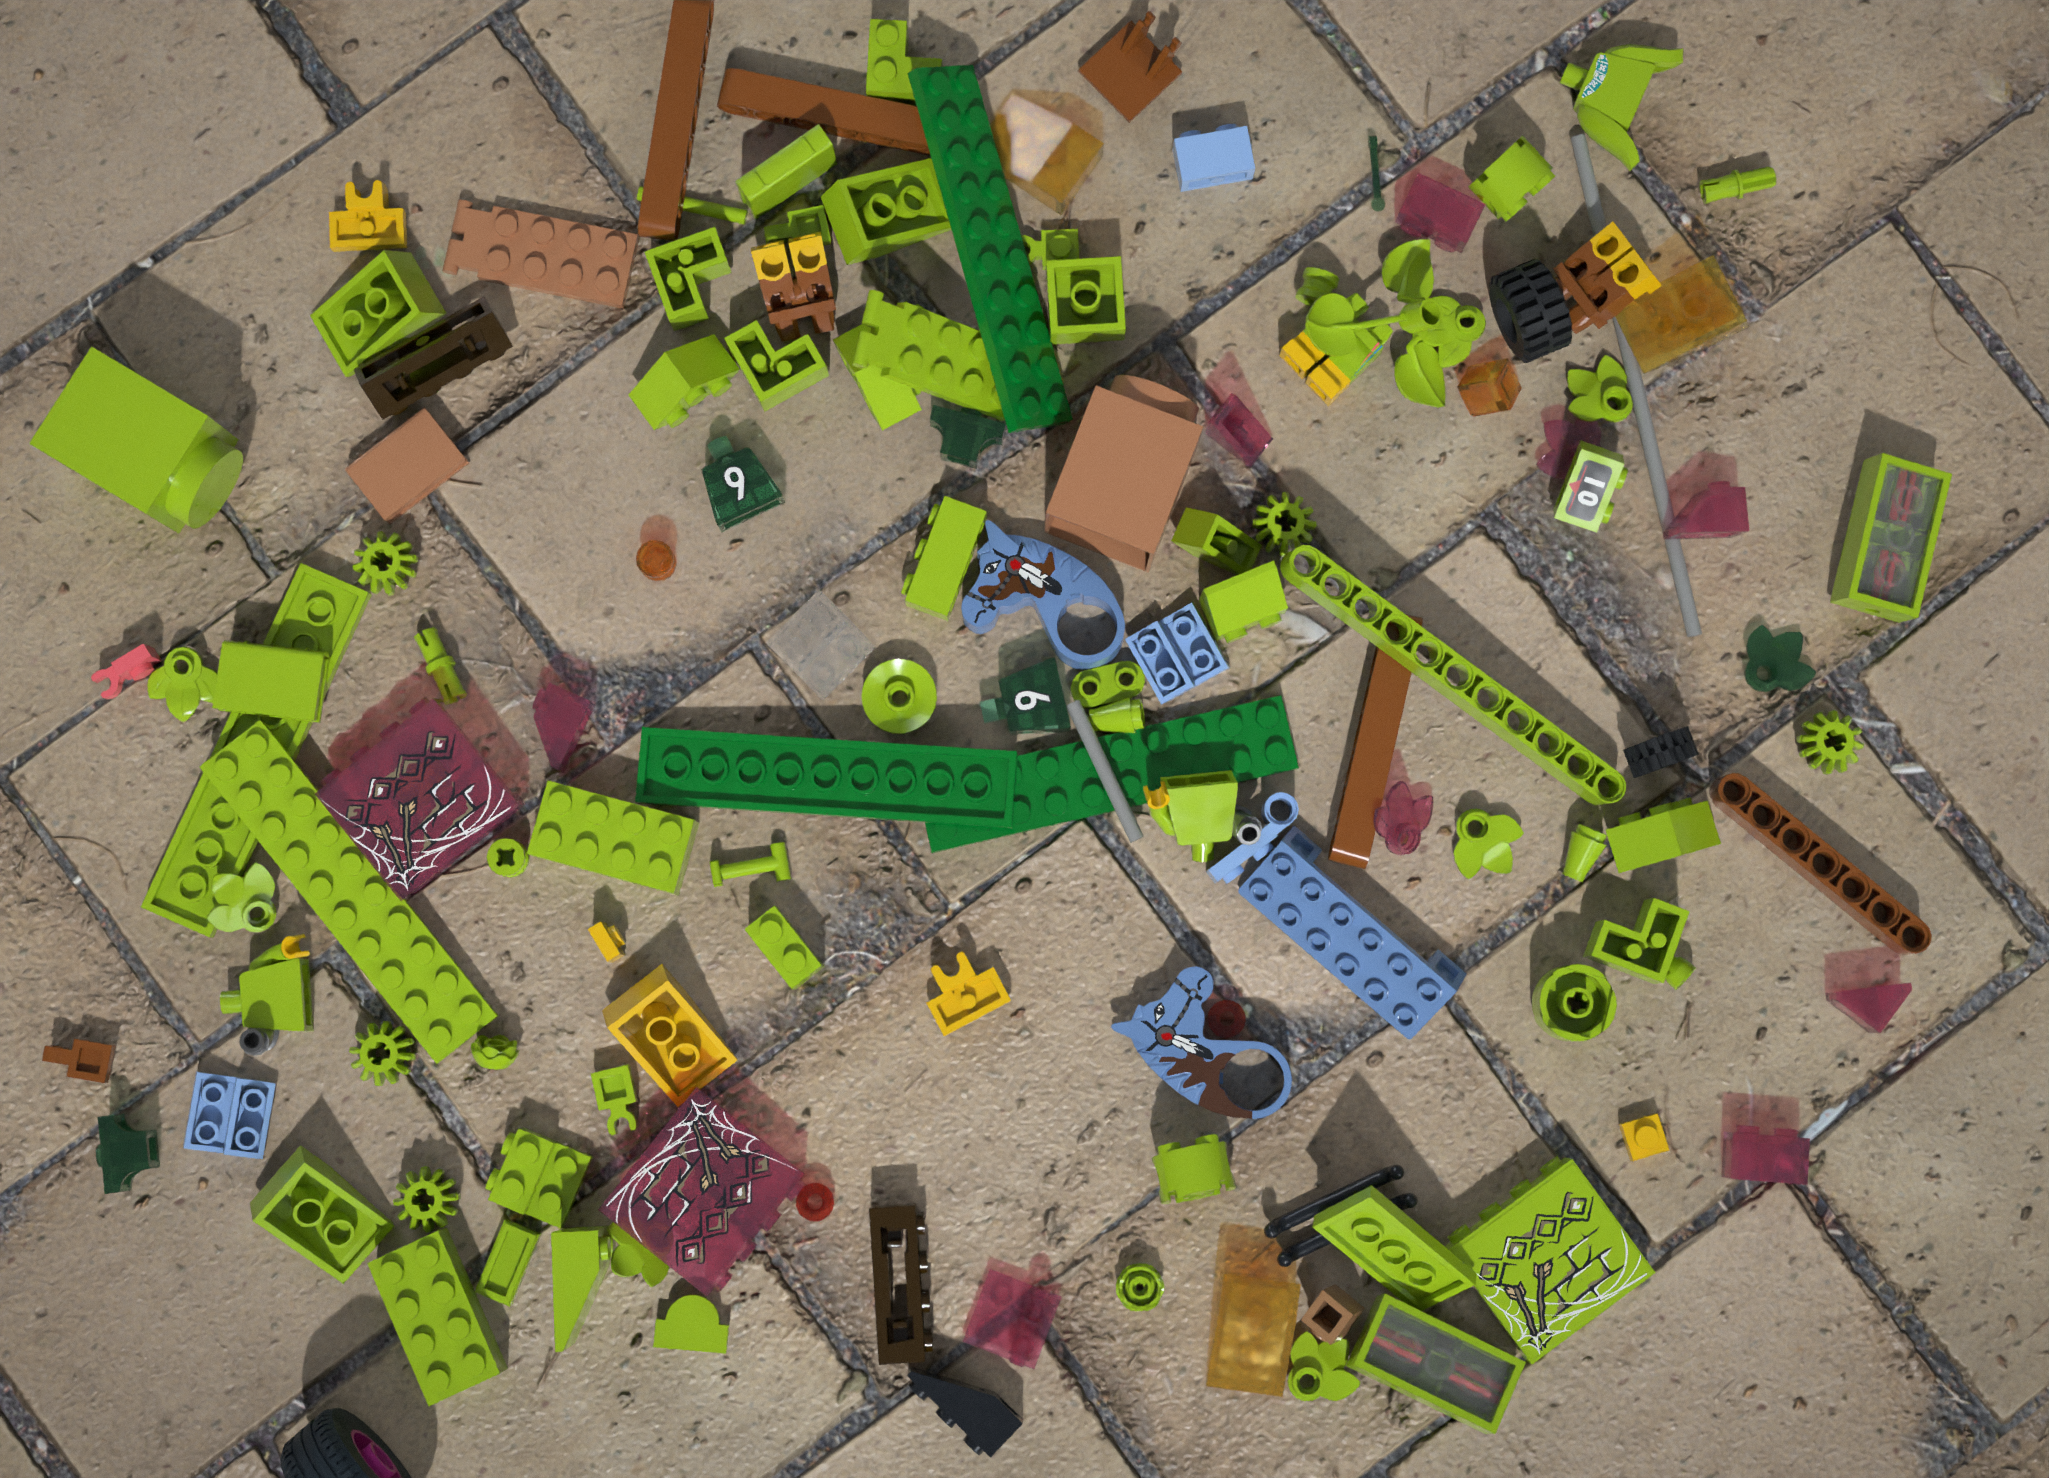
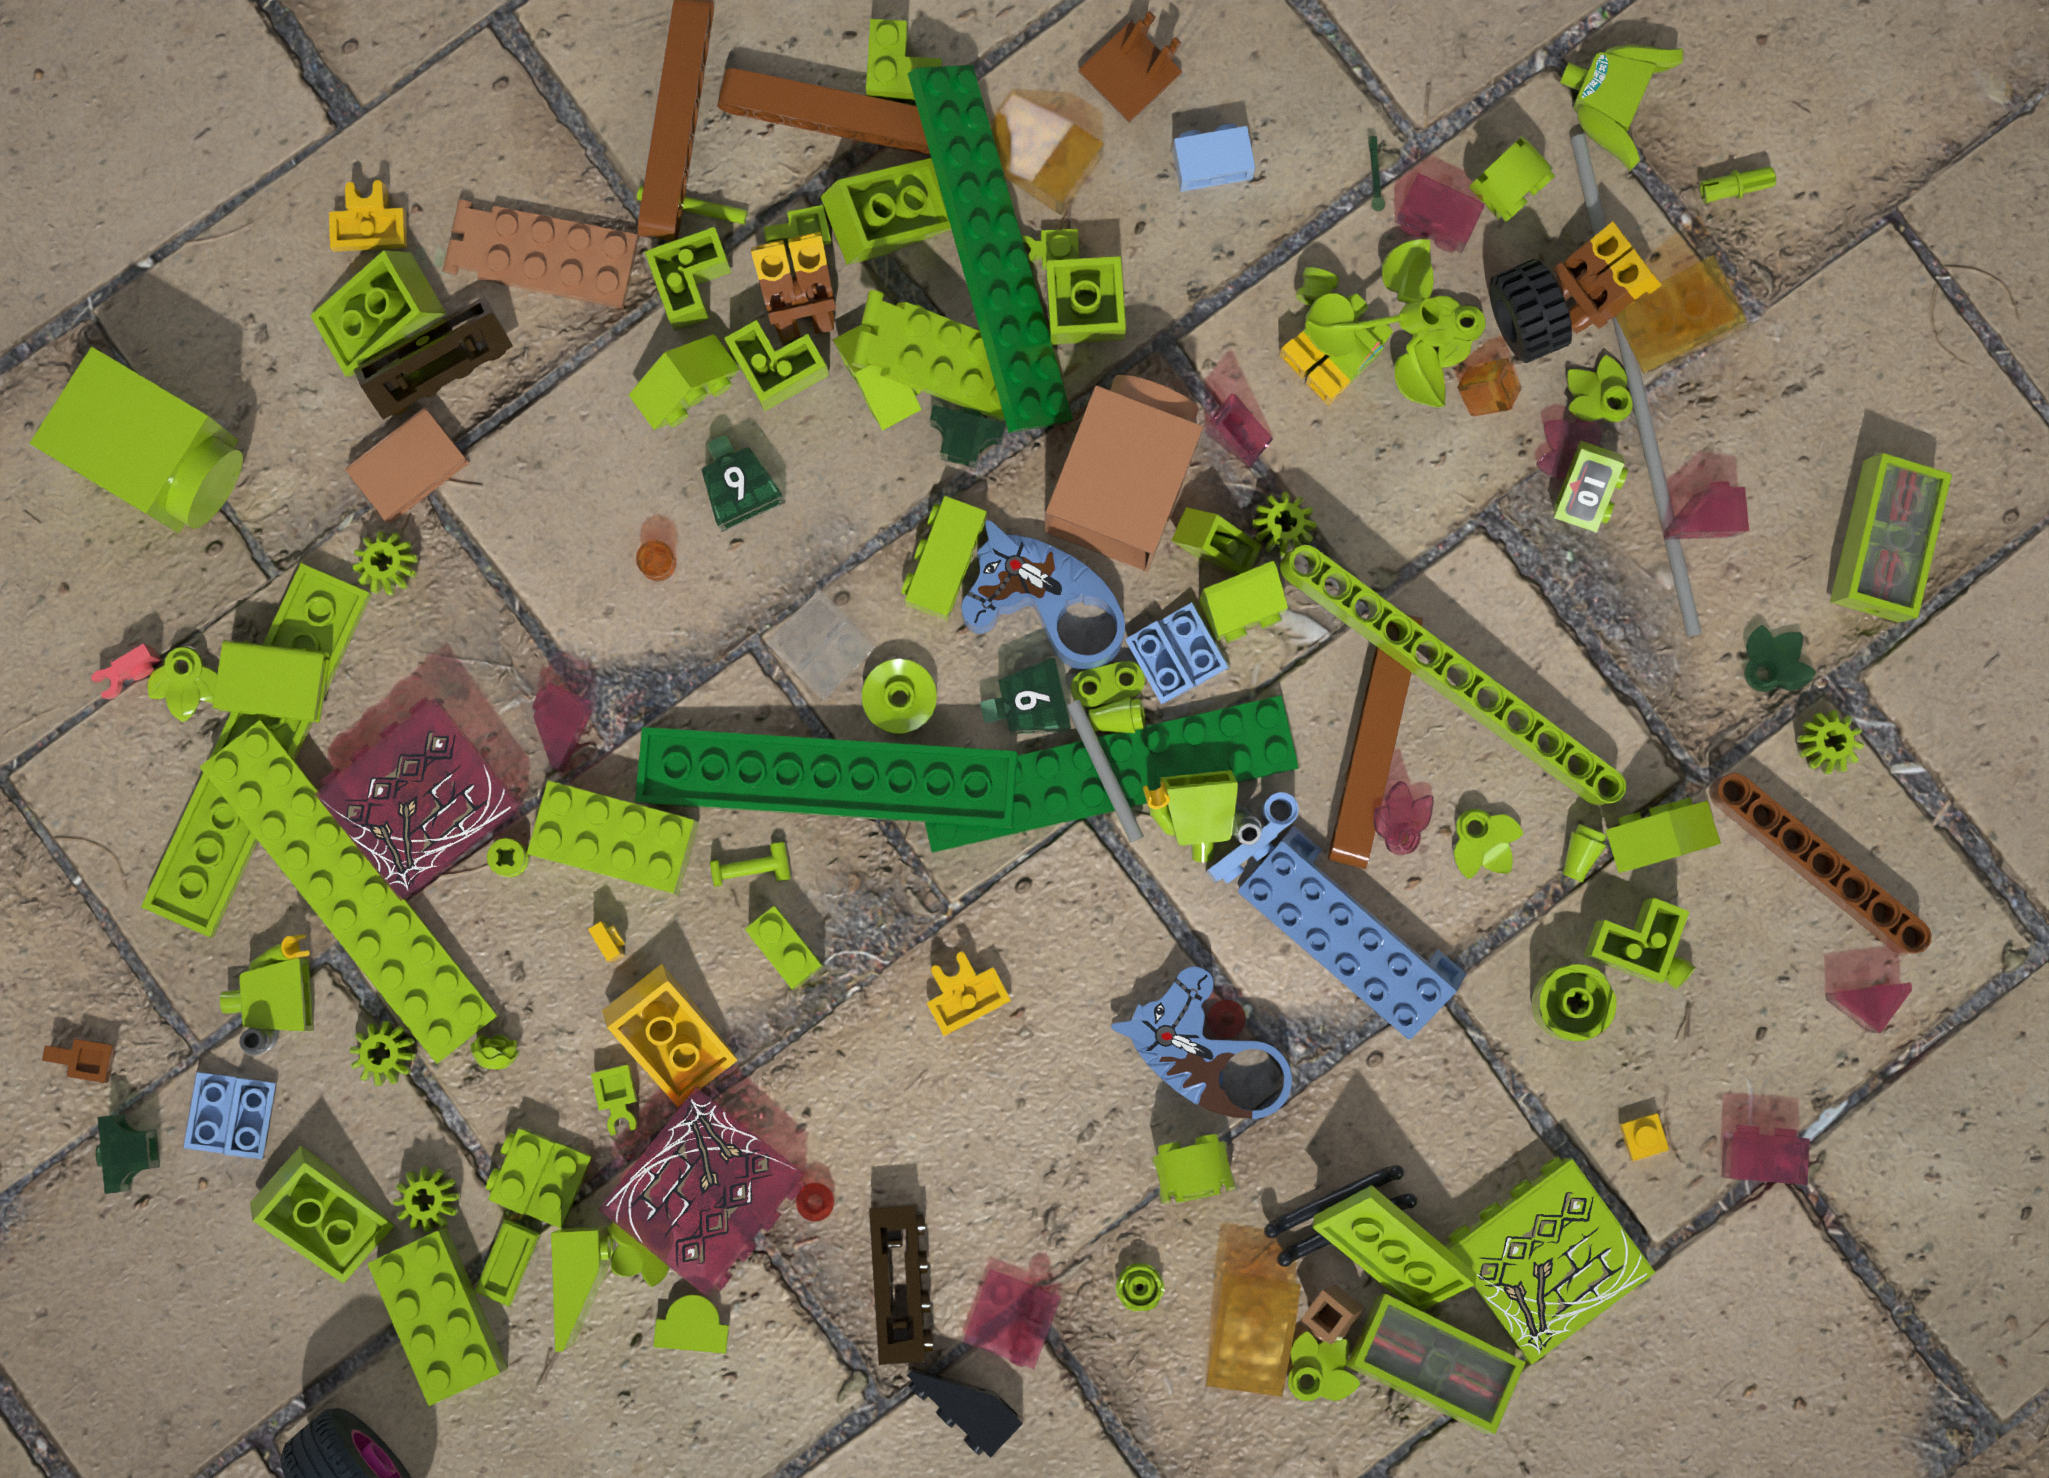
(241, 894): lime plate -> none
(440, 665): lime pin -> none
(786, 171): lime piece -> none
(1660, 752): black tyre -> none

